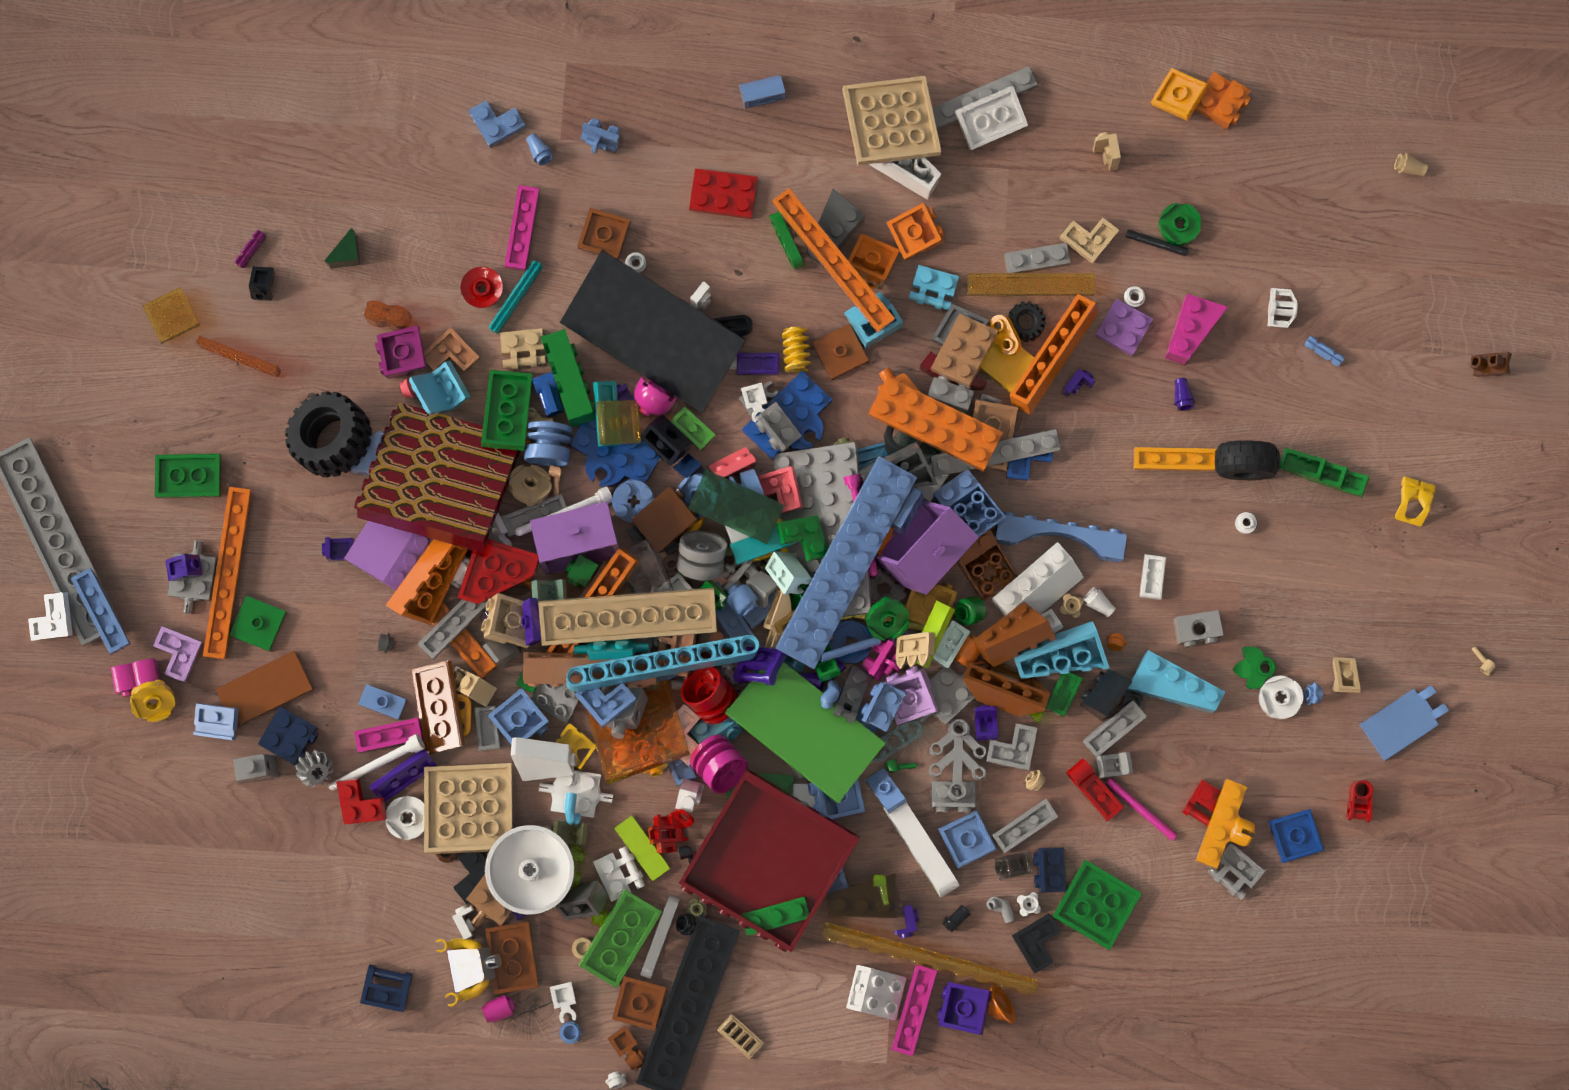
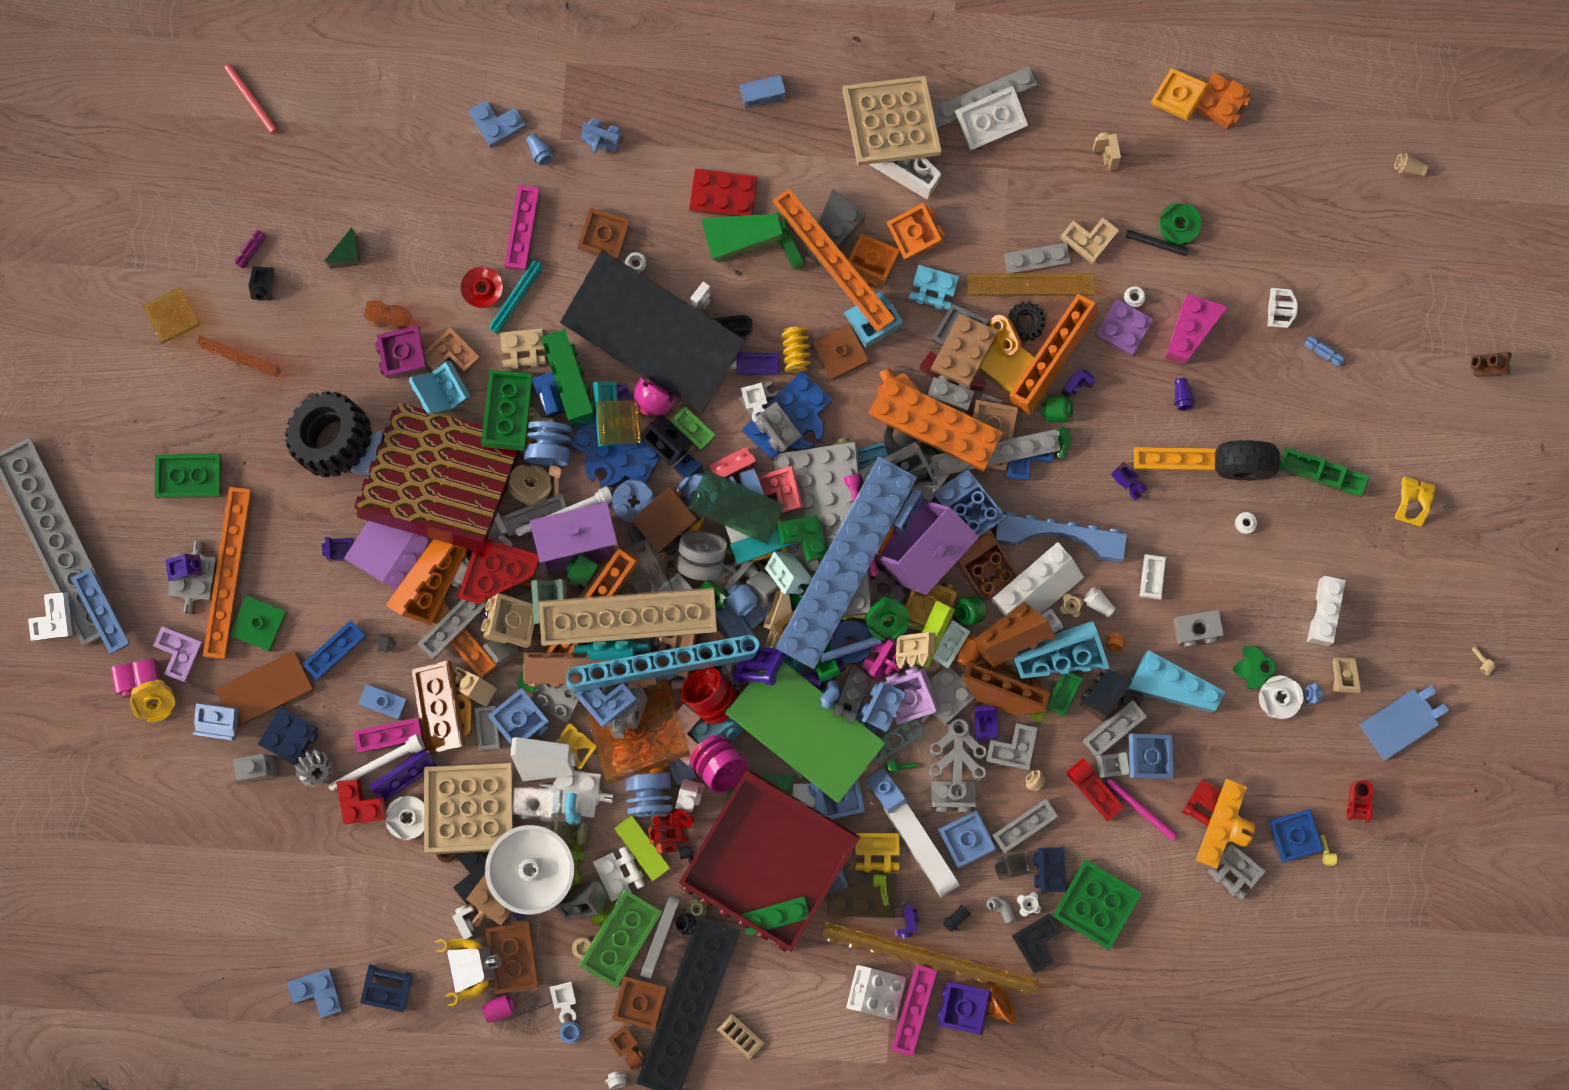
(250, 98): none -> coral bar
(317, 986): none -> medium blue plate
(334, 650): none -> blue plate
(406, 389): coral plate -> none
(525, 803): none -> clear brick
(530, 621): dark purple plate -> none
(648, 794): none -> medium blue wheel
(741, 234): none -> green slope
(877, 845): none -> yellow plate
(1057, 408): none -> green head
(1064, 442): none -> green arm
(1128, 478): none -> dark purple plate
(1151, 756): none -> medium blue plate
(1328, 859): none -> light yellow hand
(1329, 601): none -> white arch

